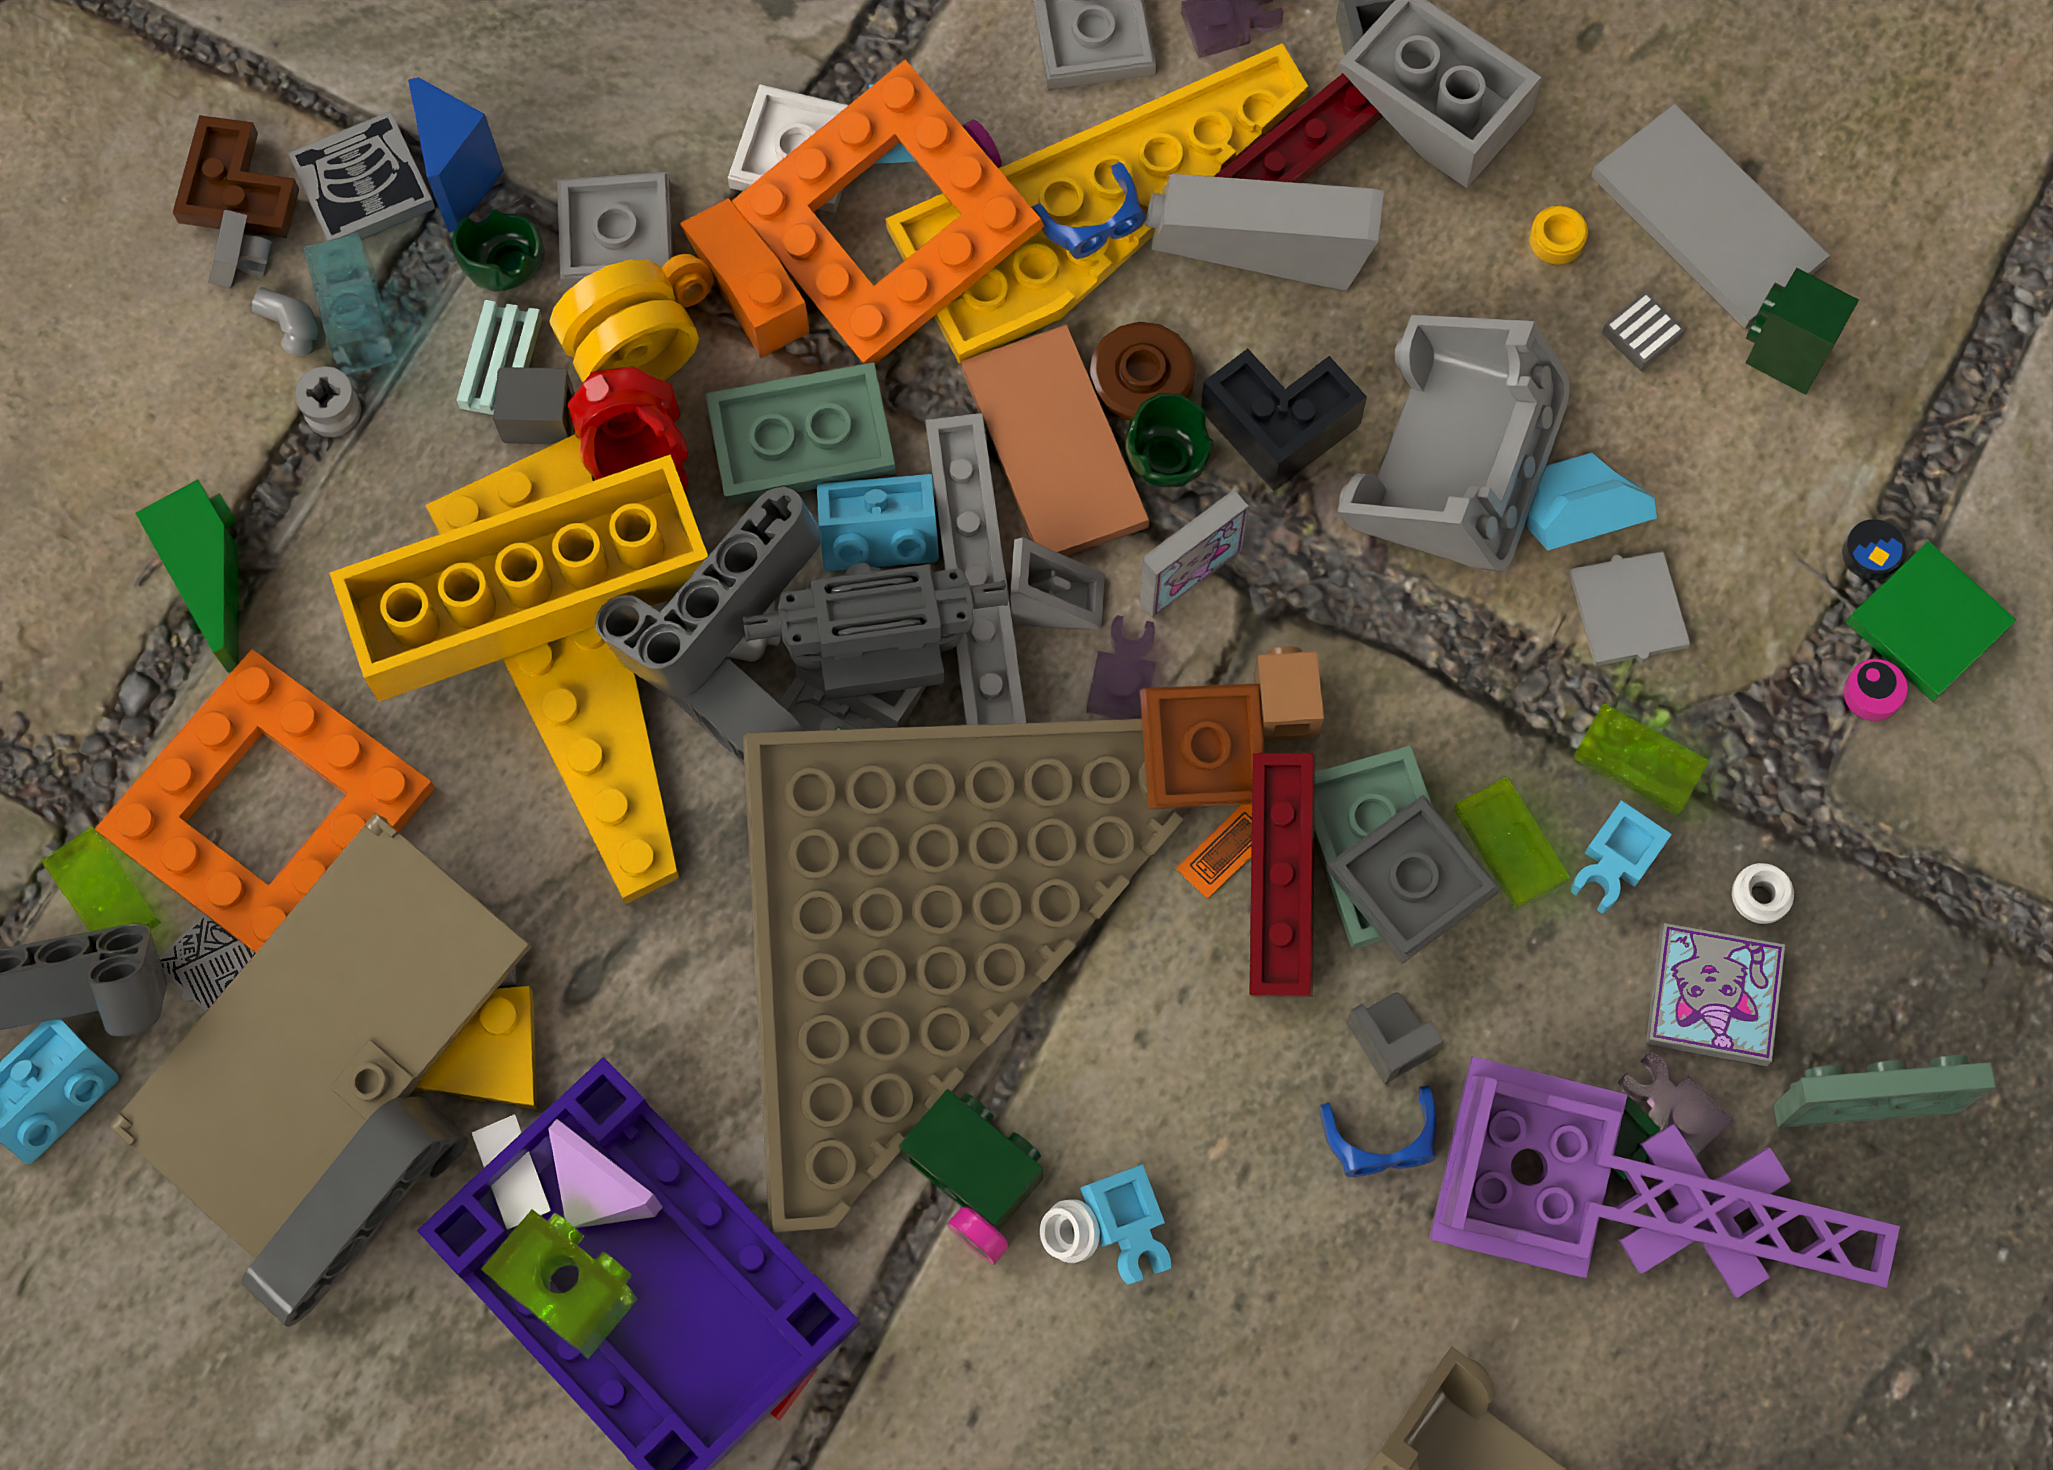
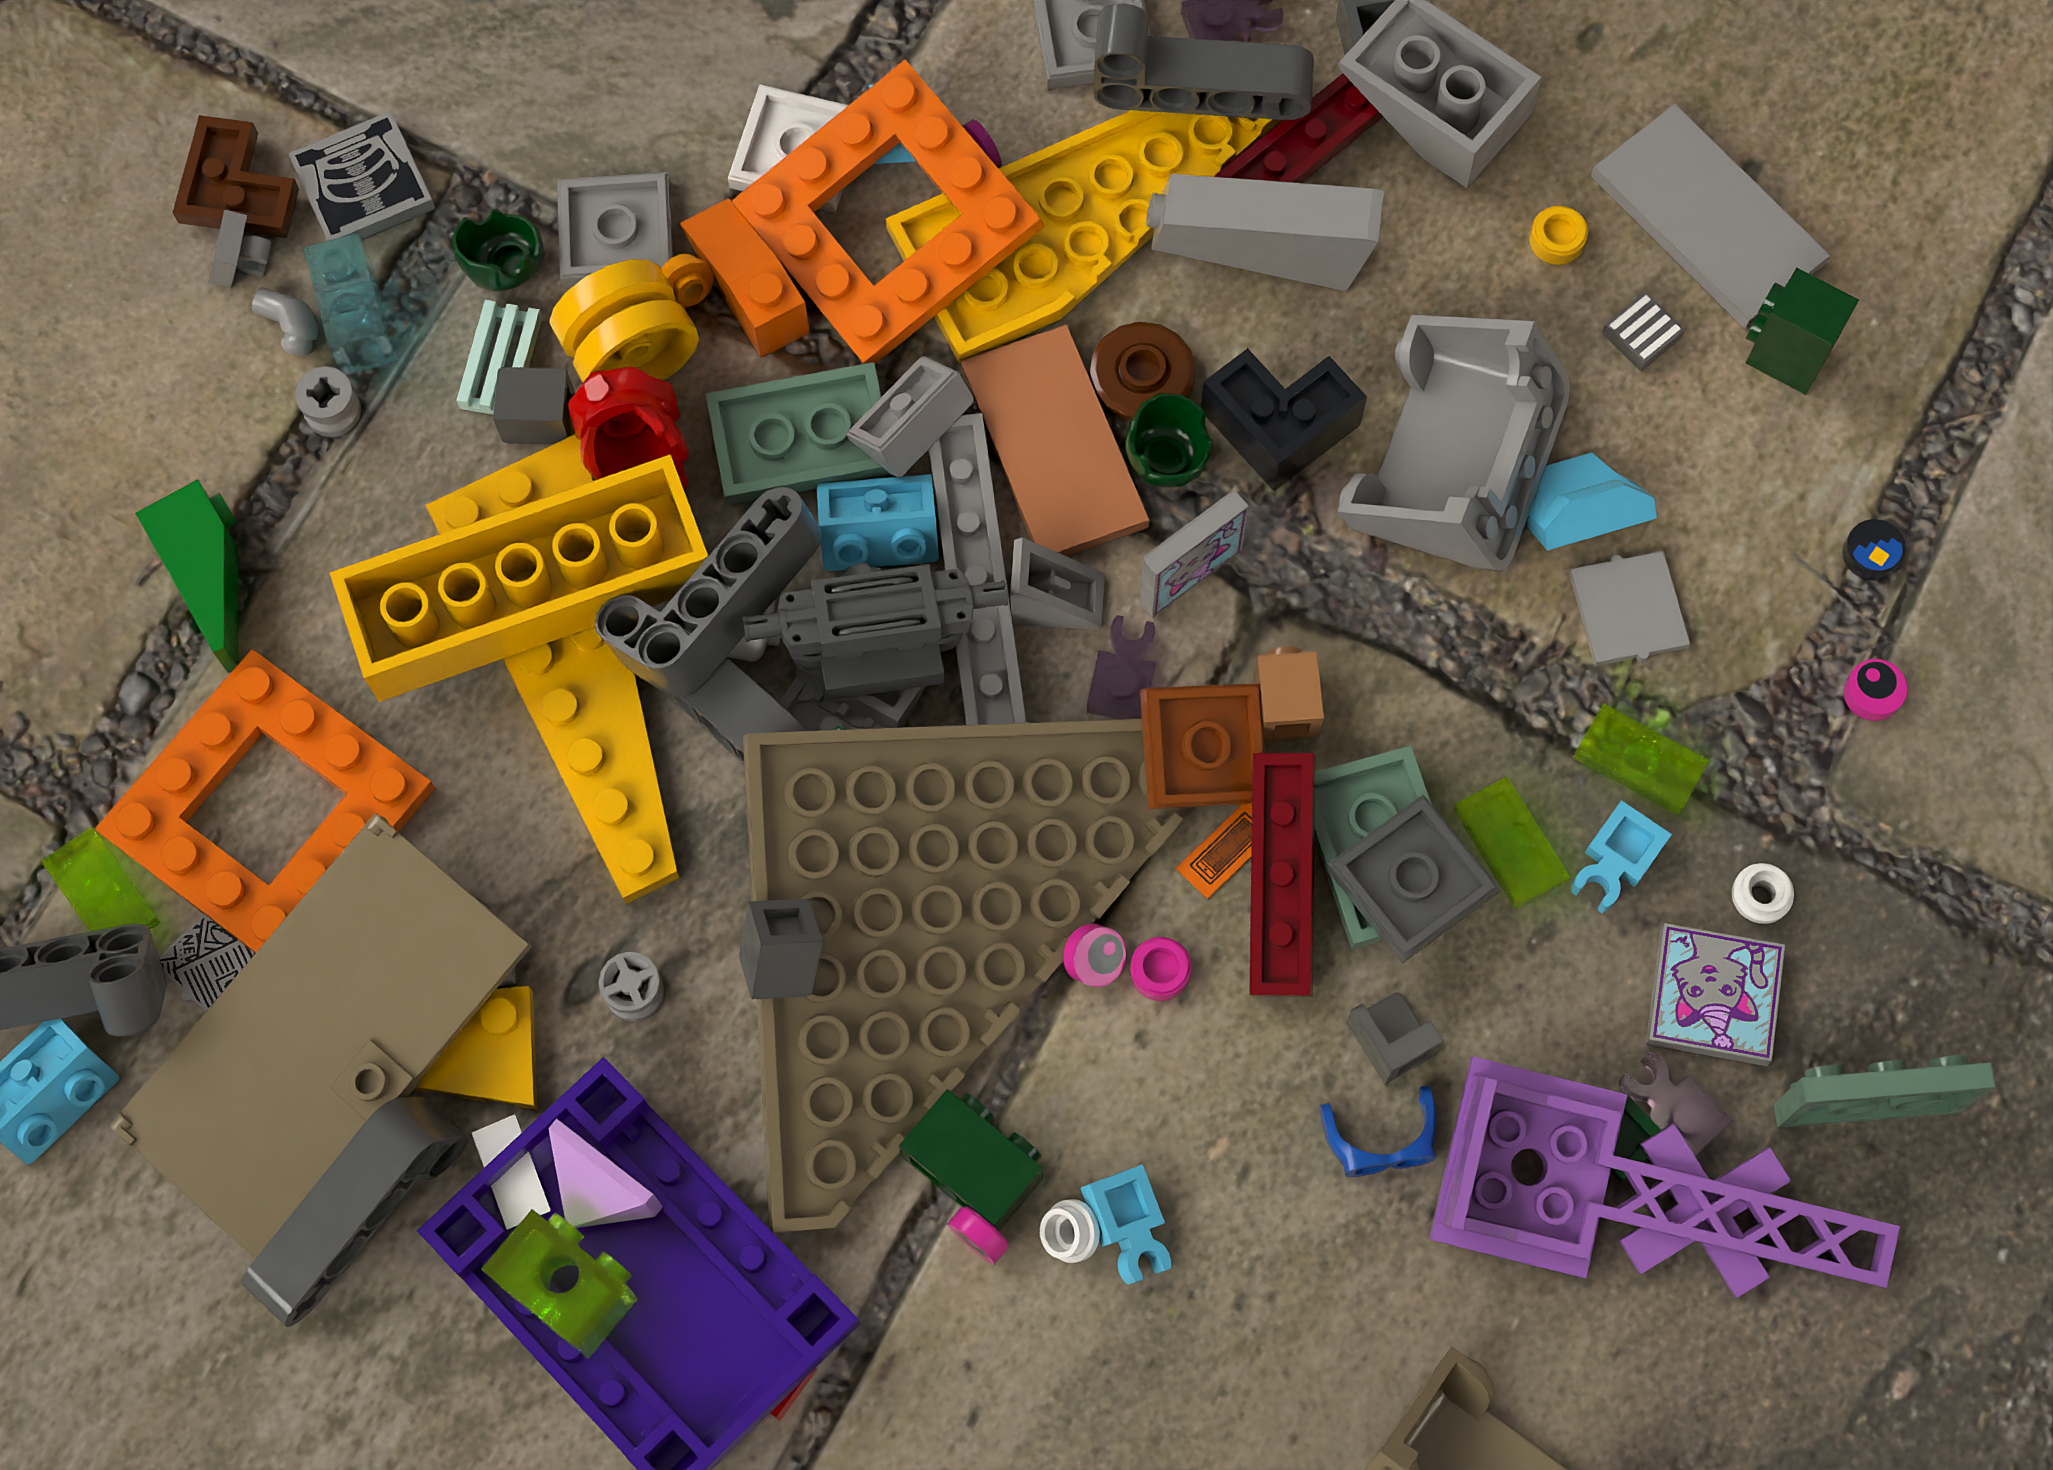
(455, 150): blue slope -> none
(626, 975): none -> light grey wheel
(780, 948): none -> dark grey panel
(911, 415): none -> light grey slope
(1087, 240): blue cap -> none
(1094, 955): none -> dark pink tile
(1160, 968): none -> dark pink tile
(1196, 74): none -> dark grey beam
(1930, 621): green tile -> none

